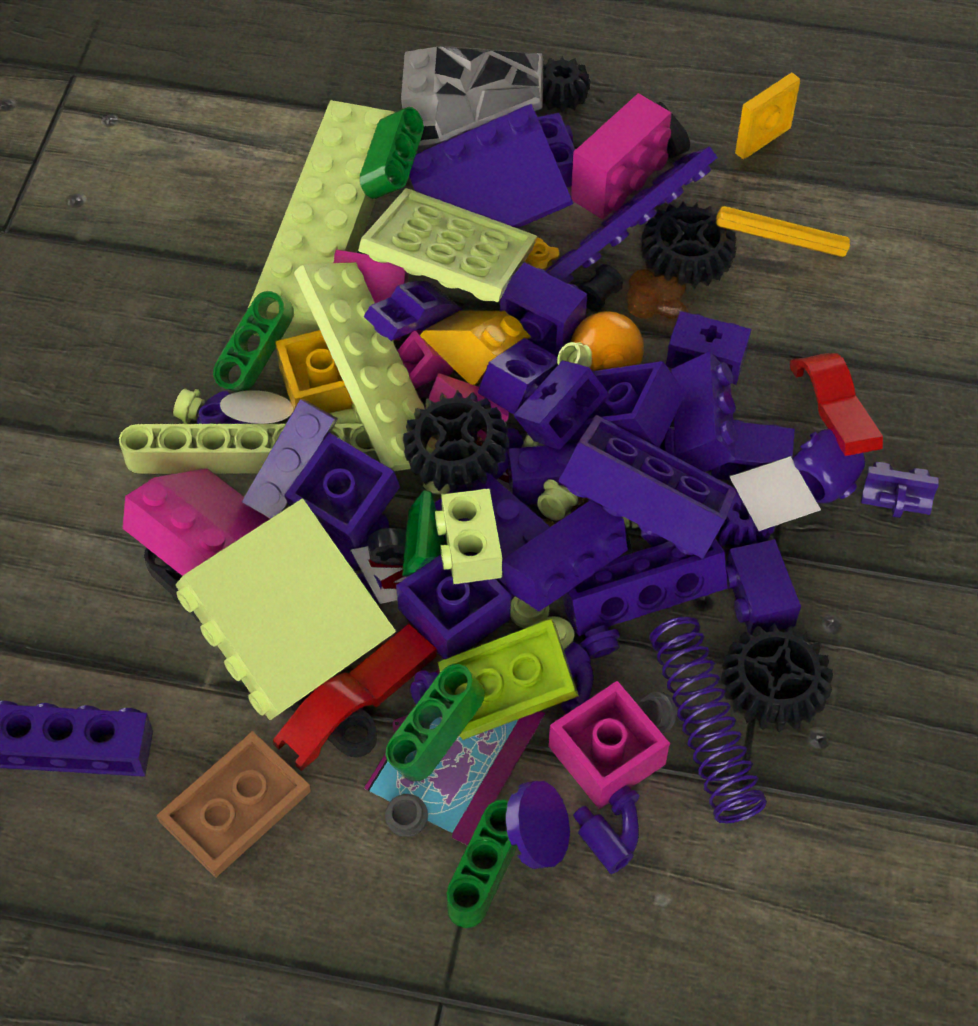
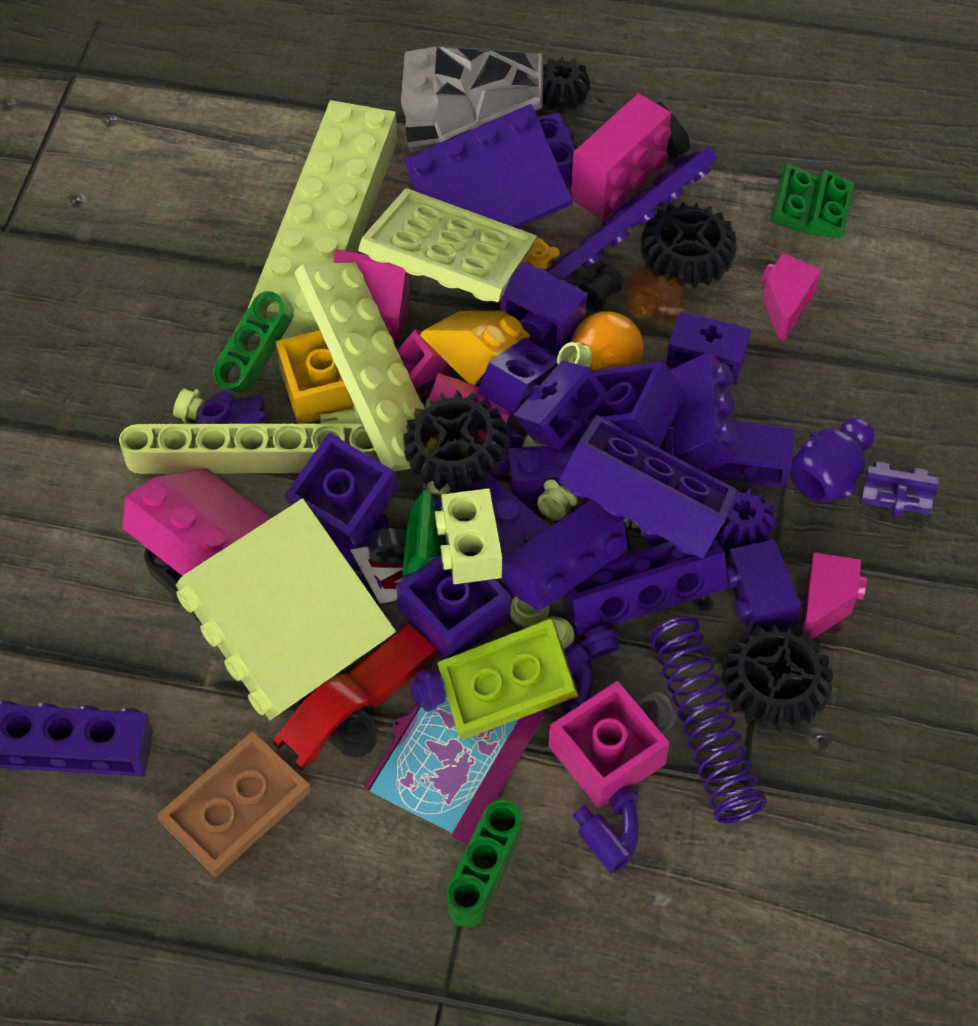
(256, 407): white sticker -> none
(288, 457): brick -> none
(391, 153): green beam -> none
(406, 815): dark grey plate -> none
(410, 308): dark purple slope -> none
(434, 743): green beam -> none
(538, 824): dark purple tile -> none
(767, 116): yellow tile -> none
(774, 493): white sticker -> none
(782, 231): yellow axle -> none
(788, 292): none -> dark pink slope
(812, 202): none -> green slope
(830, 592): none -> dark pink slope
(839, 404): red piece -> none

